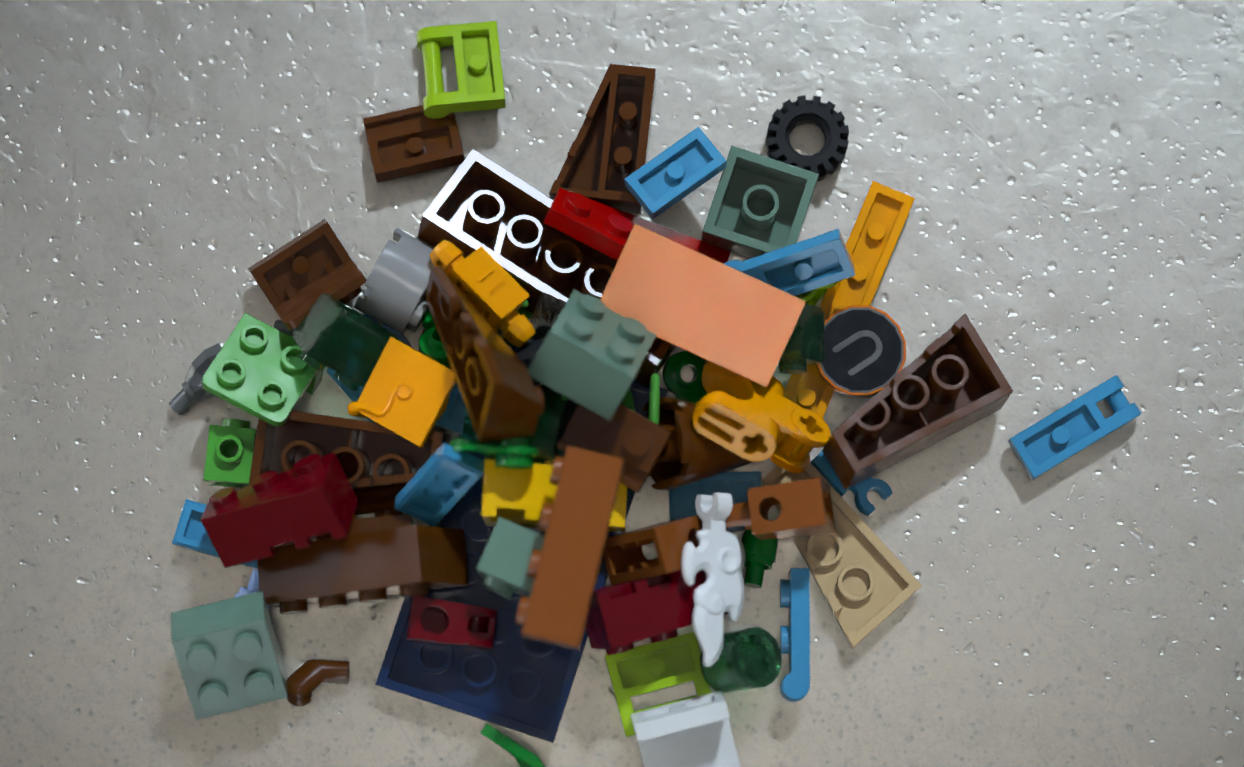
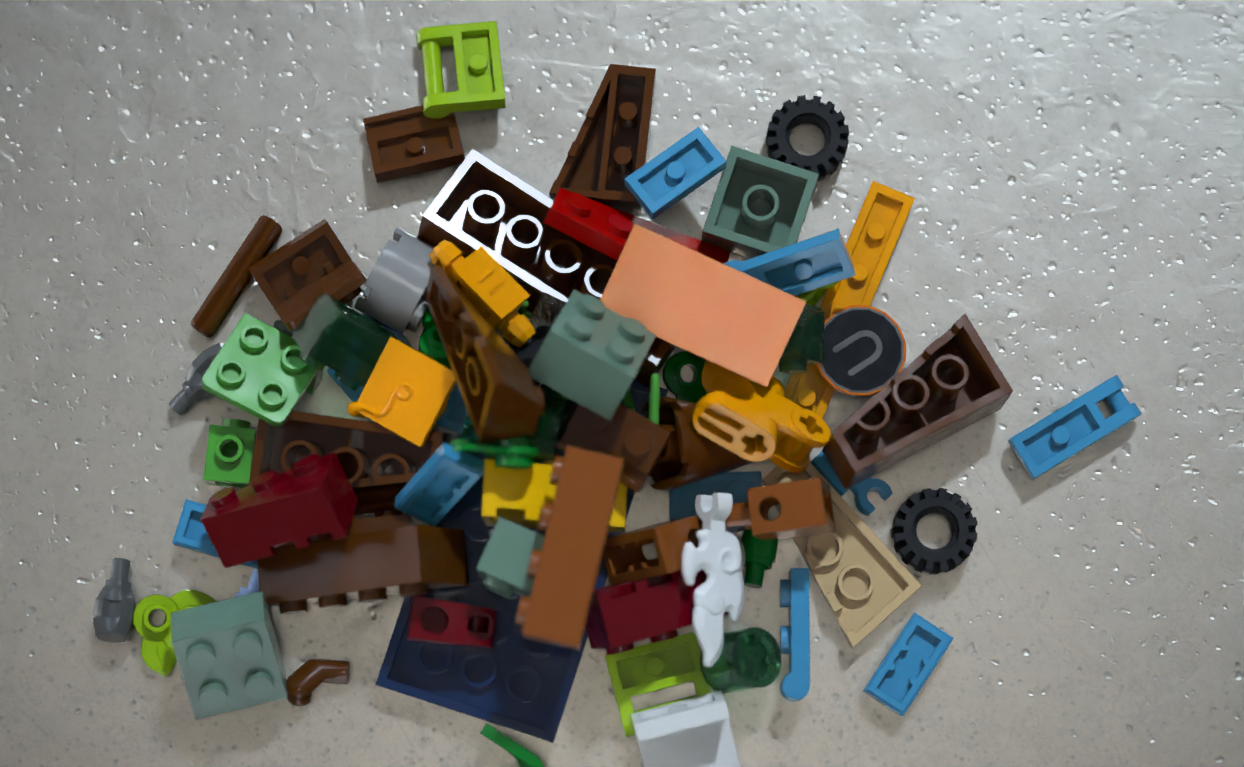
(115, 605): none -> dark grey piece
(157, 641): none -> lime plate
(236, 276): none -> reddish brown axle
(908, 664): none -> dark azure plate
(940, 503): none -> black tyre

